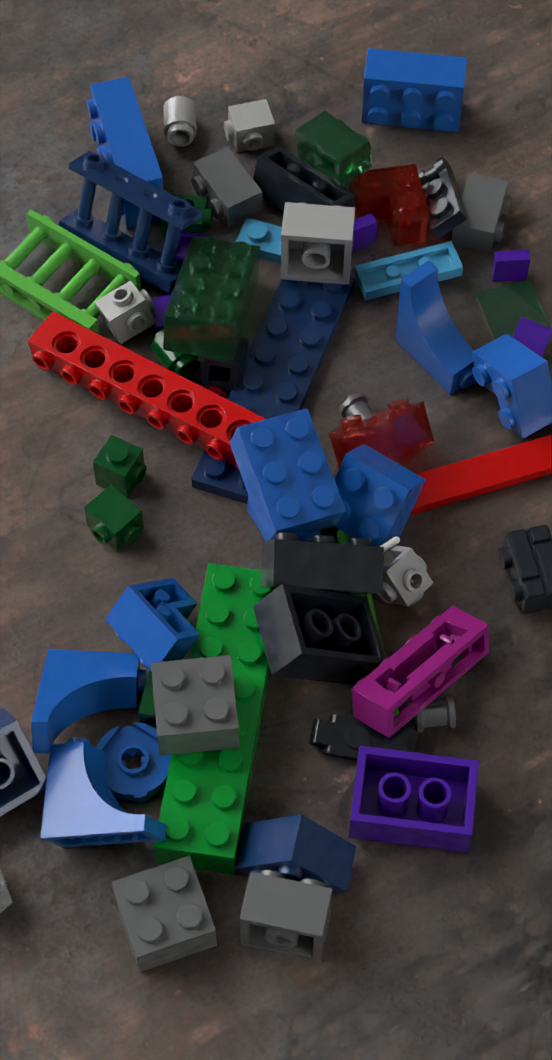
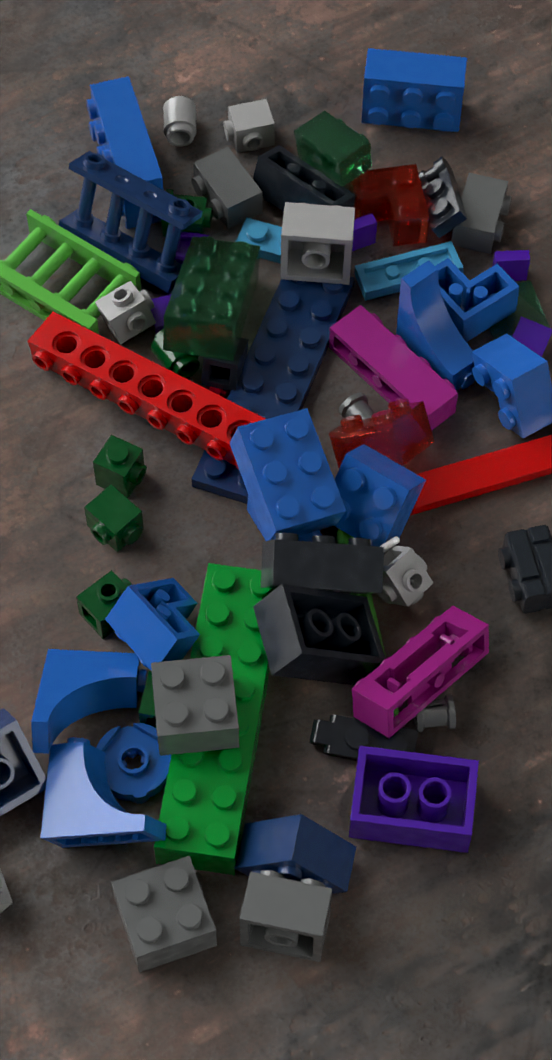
(98, 601): none -> dark green brick
(390, 365): none -> magenta brick
(479, 301): none -> blue brick

